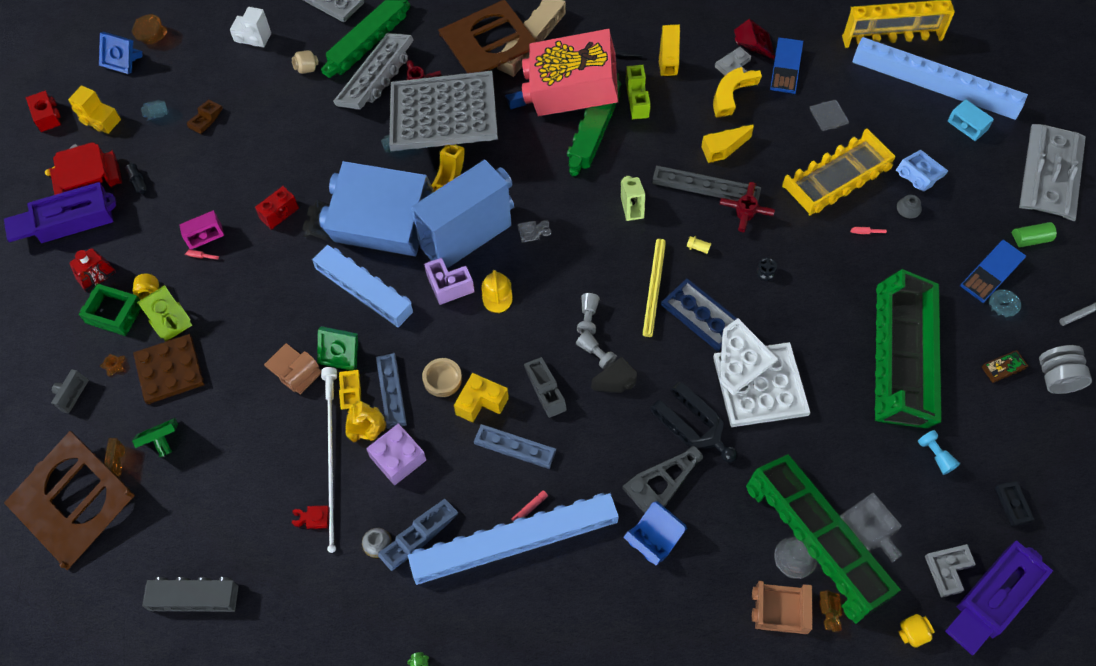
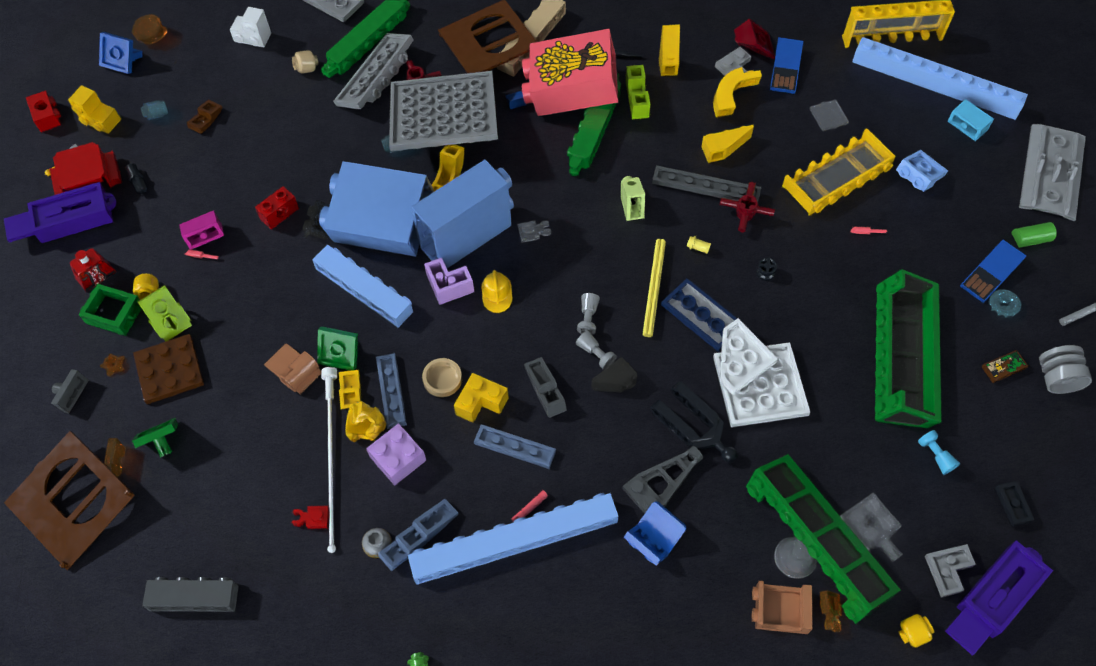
(909, 206): dark grey cone -> none

